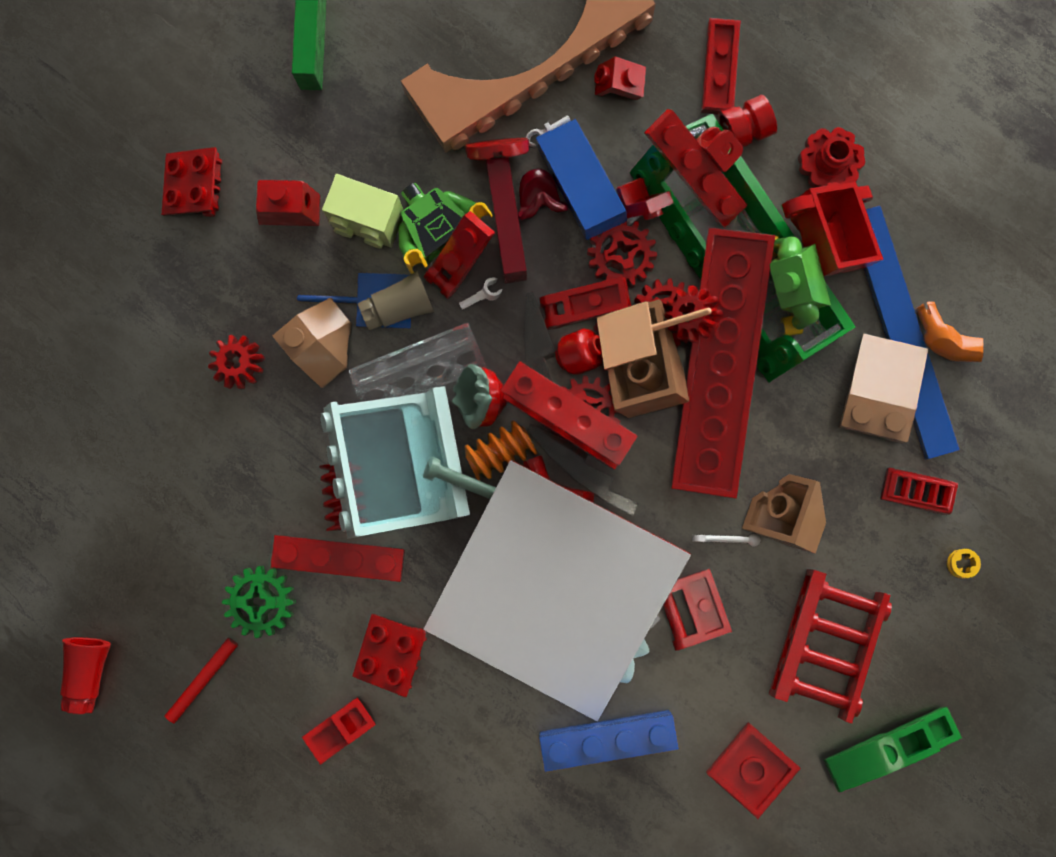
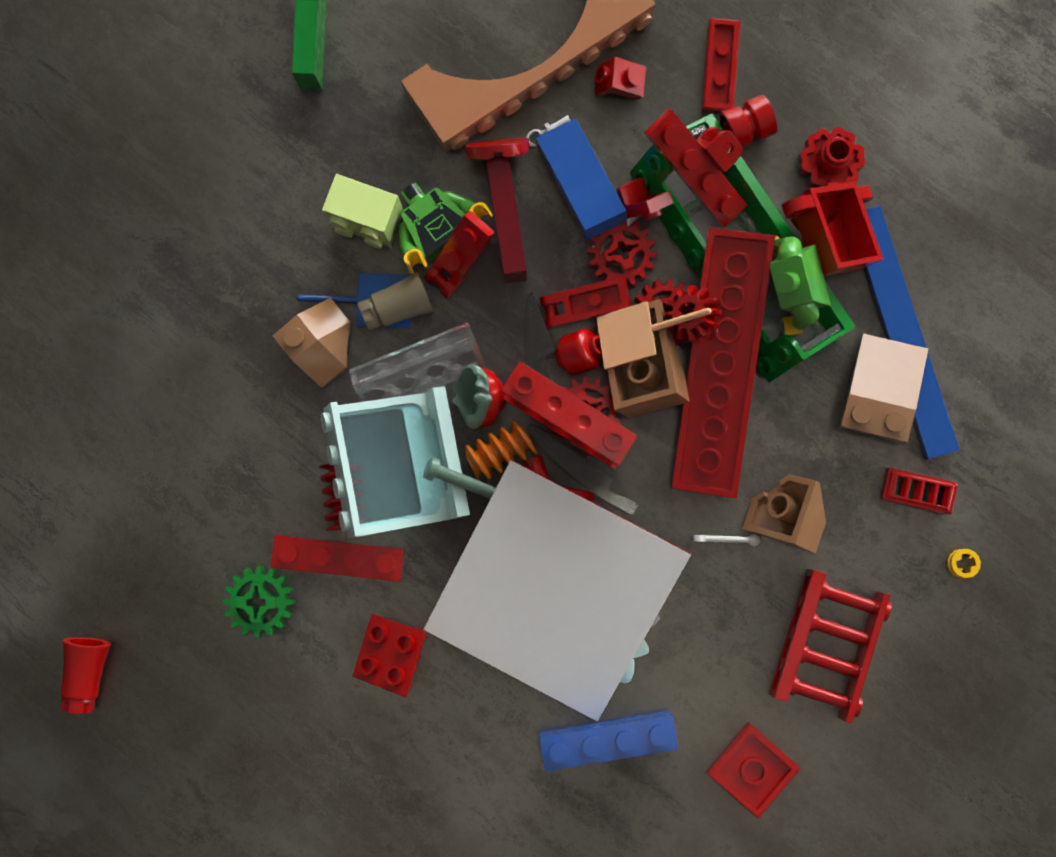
(191, 182): red hinge -> none
(201, 680): red bar -> none
(225, 366): red gear -> none
(284, 203): red torso -> none
(338, 730): red slope -> none
(482, 294): white hand -> none
(538, 190): dark red piece -> none
(704, 608): red plate -> none
(893, 750): green slope -> none
(945, 339): orange arm -> none

